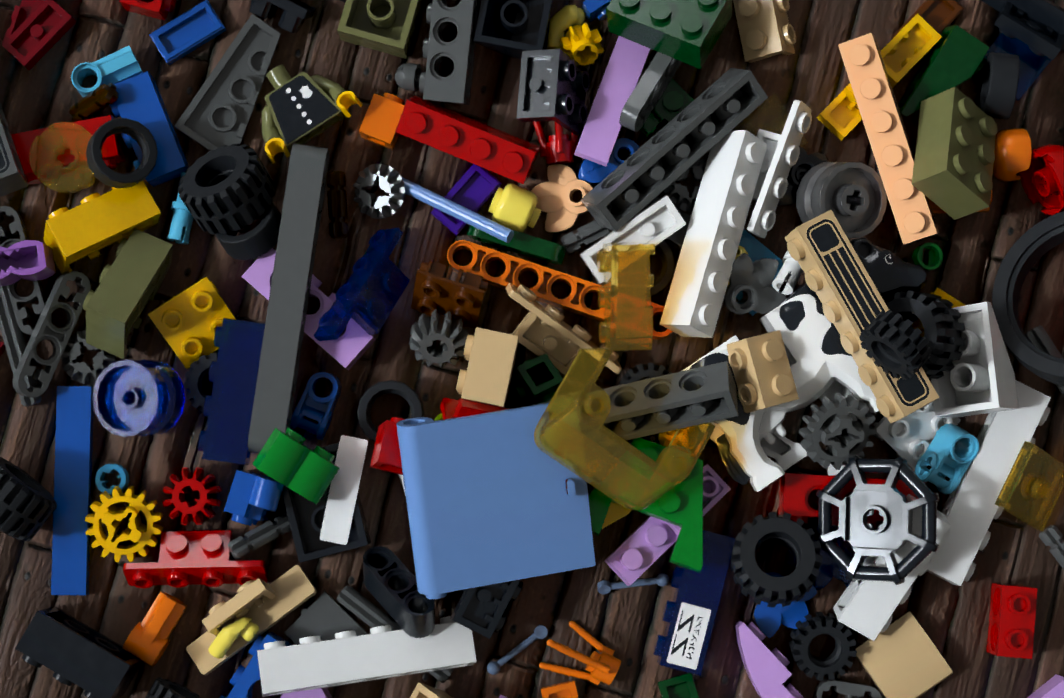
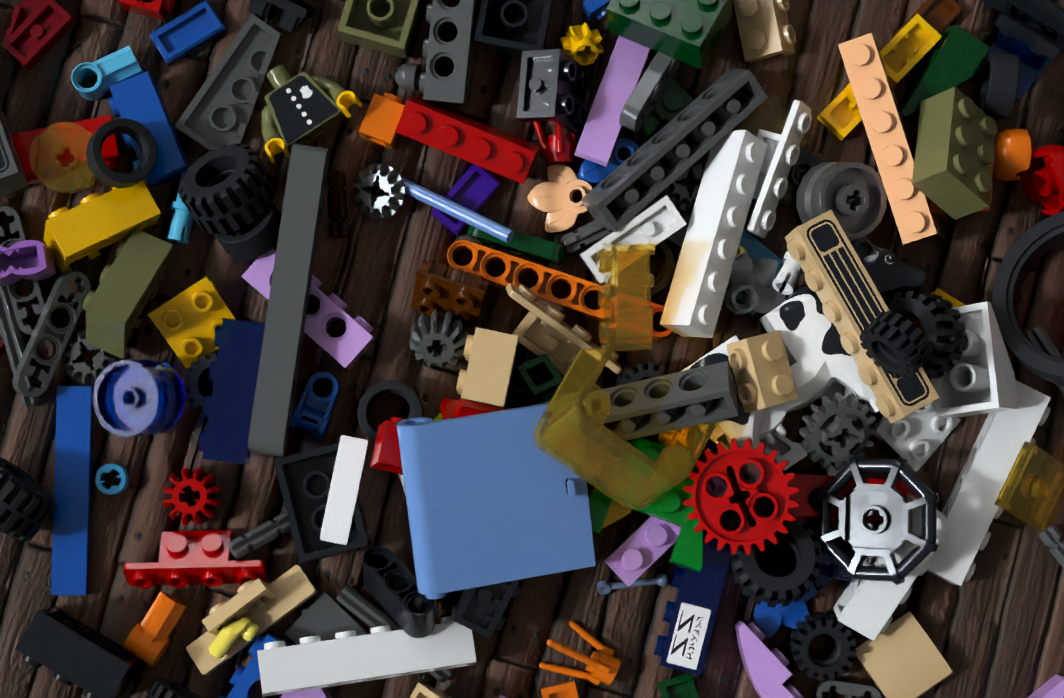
(94, 102): dark brown axle -> none
(112, 517): yellow gear -> none
(252, 497): blue hinge -> none
(296, 465): green brick -> none
(369, 291): clear blue bracket -> none
(514, 207): light yellow head -> none
(540, 632): sand blue hinge -> none
(560, 22): light yellow arm -> none
(771, 484): none -> red gear
(932, 256): green hinge -> none
(947, 458): medium azure piece -> none
(1012, 621): red brick -> none

